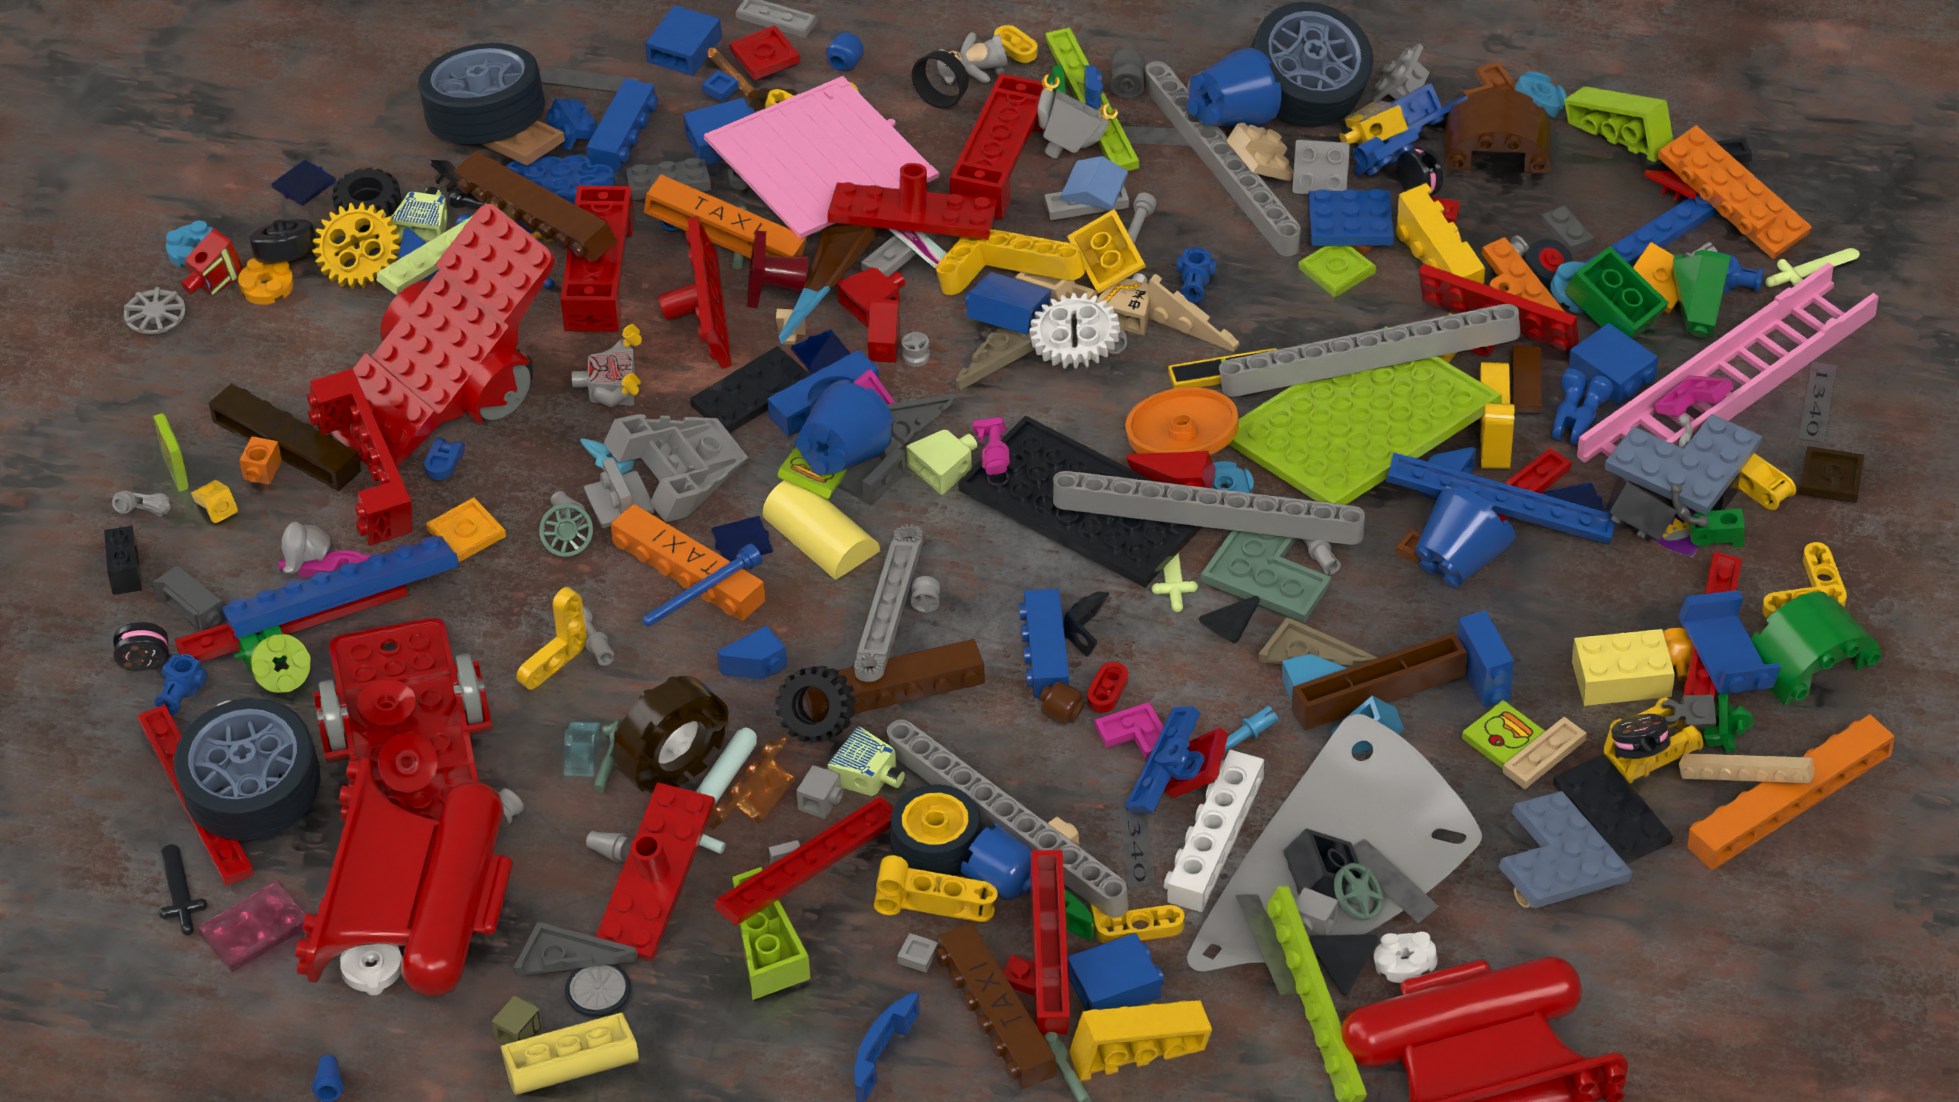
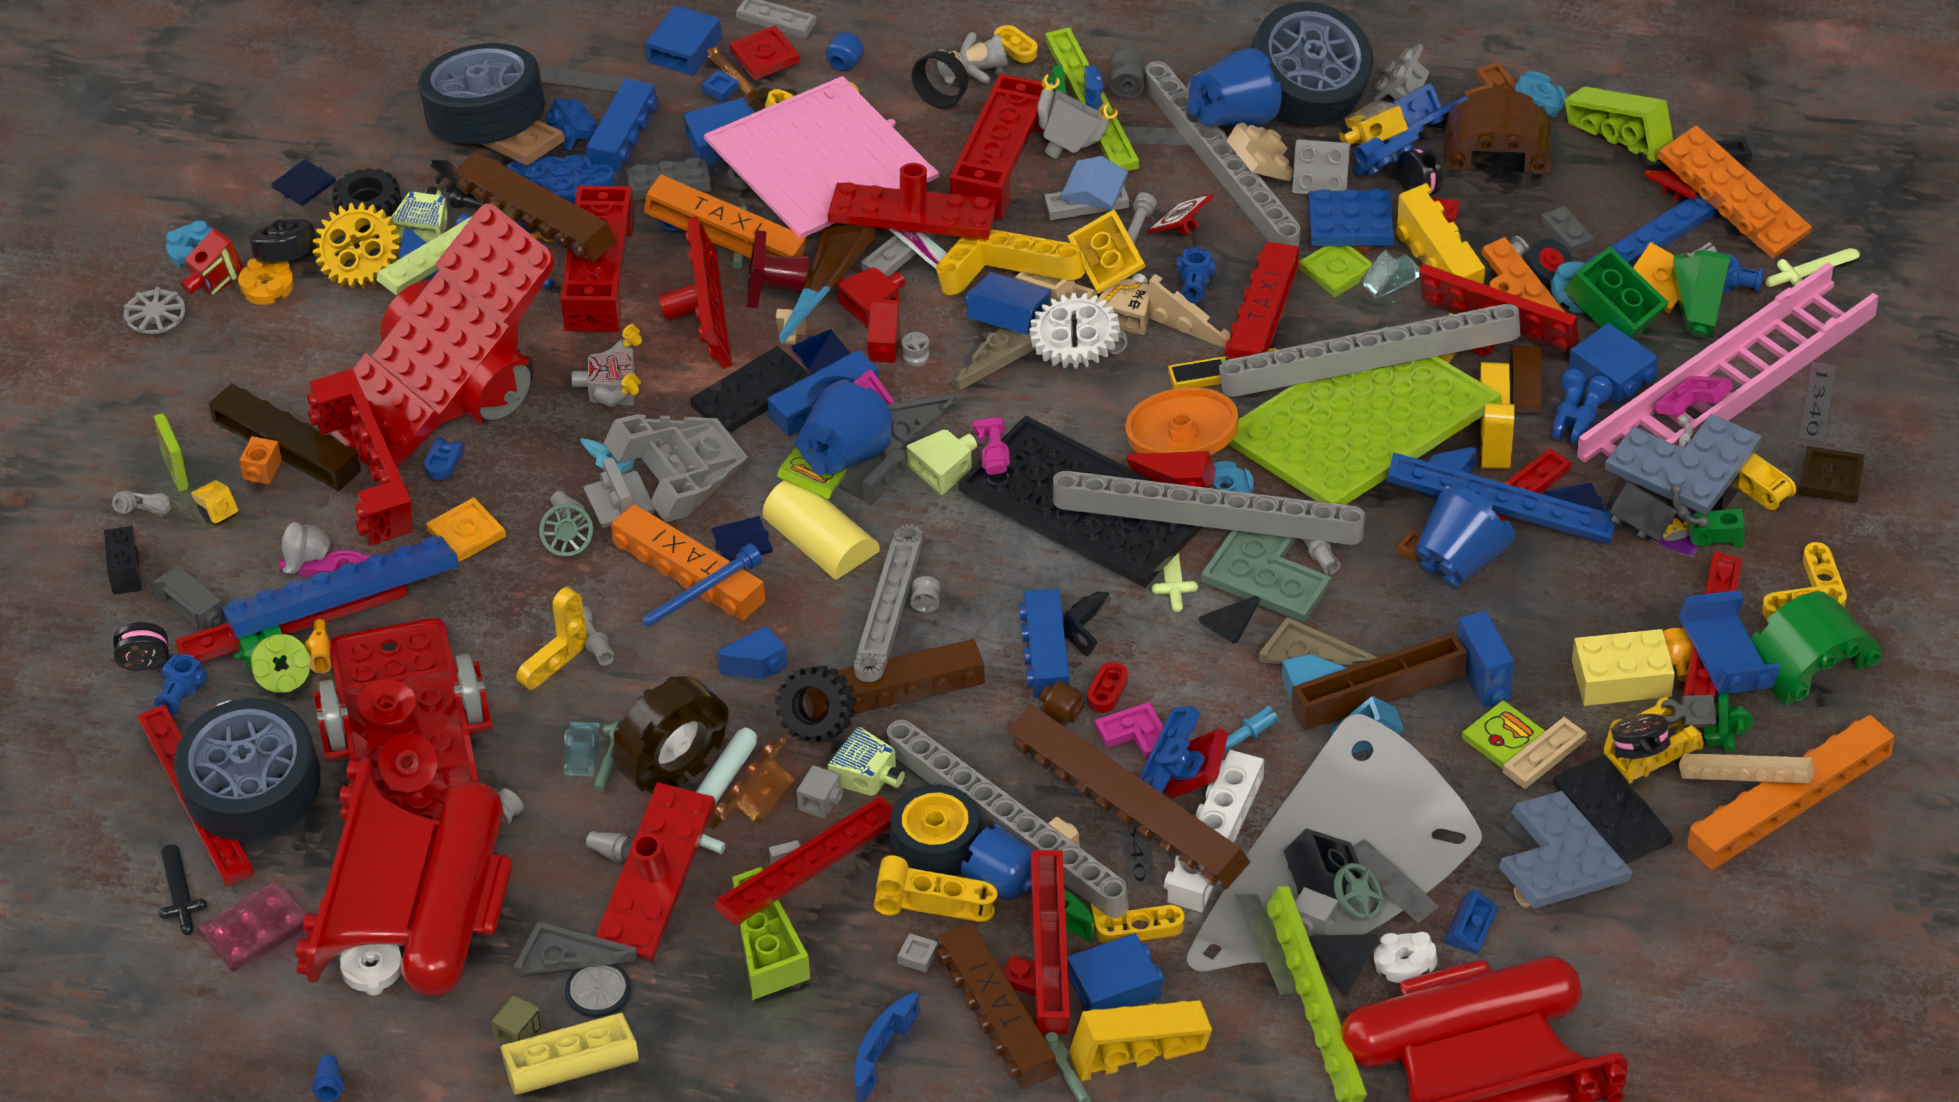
(319, 648): none -> light orange piece
(1128, 797): none -> reddish brown brick
(1181, 216): none -> piece
(1263, 301): none -> red brick
(1389, 274): none -> clear light blue slope
(1471, 922): none -> blue slope

